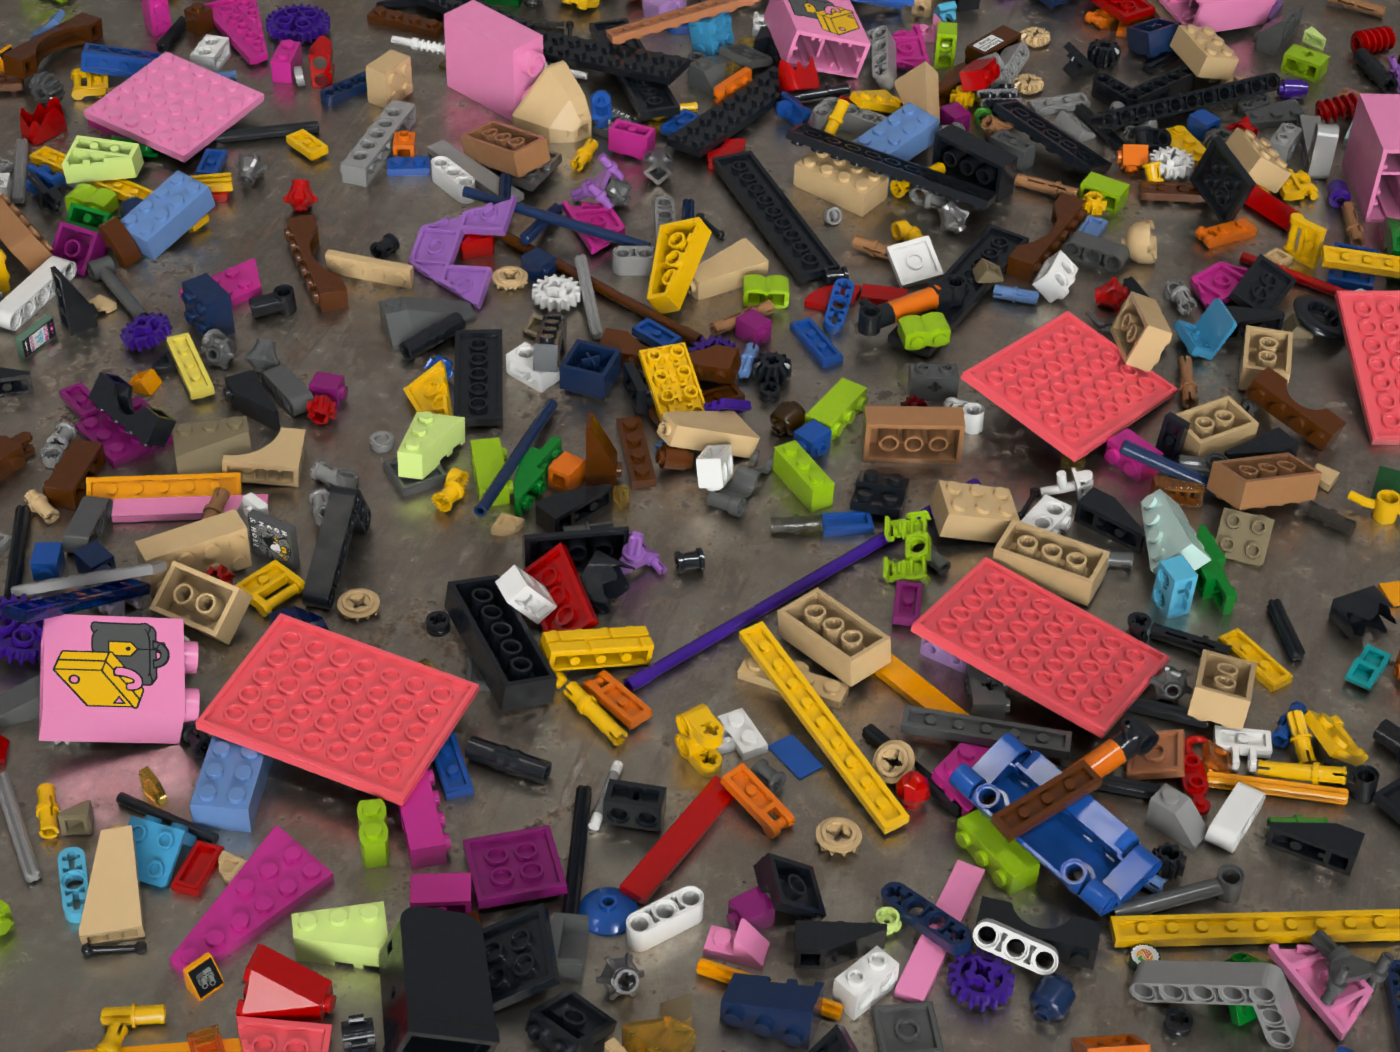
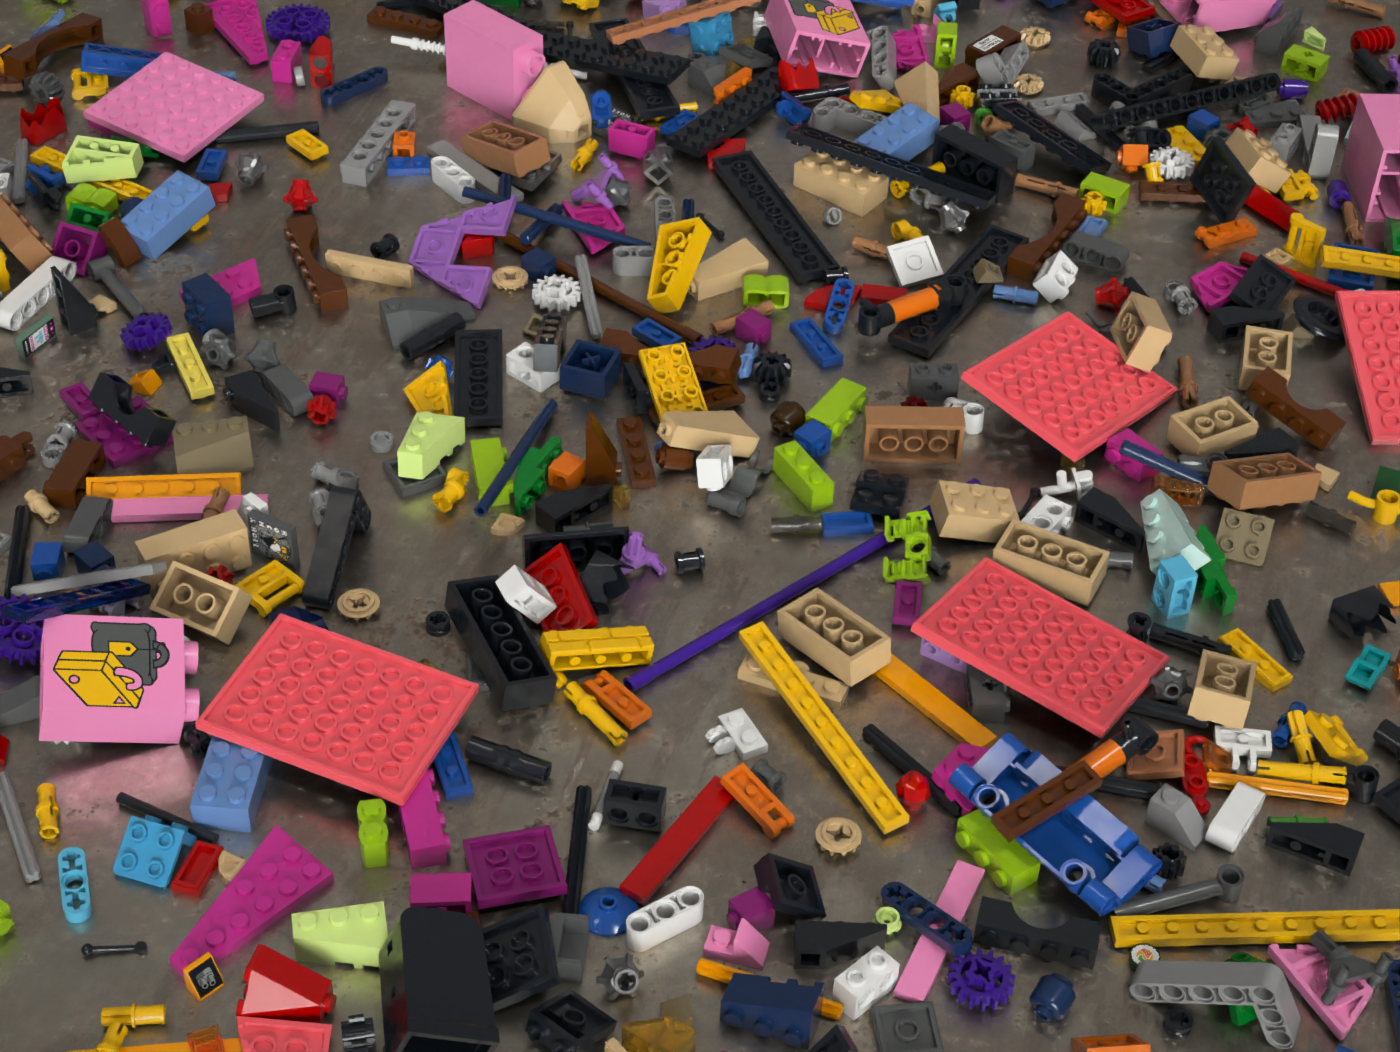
(77, 819): dark tan slope -> none
(114, 894): tan slope -> none
(151, 786): clear yellow tile -> none
(171, 35): black axle -> none
(211, 52): white brick -> none
(217, 182): yellow tile -> none
(274, 464): tan arch -> none
(389, 78): tan brick -> none
(697, 739): yellow piece -> none
(727, 404): dark purple tile -> none
(795, 756): blue sticker -> none
(836, 118): yellow pin -> none
(888, 751): tan gear -> none
(923, 331): lime brick -> none
(979, 74): red brick -> none
(983, 730): dark grey plate -> none
(1025, 959): white beam -> none
(1078, 64): black slope -> none
(1141, 242): tan cylinder -> none
(1172, 436): black plate -> none
(1209, 332): dark azure bracket -> none

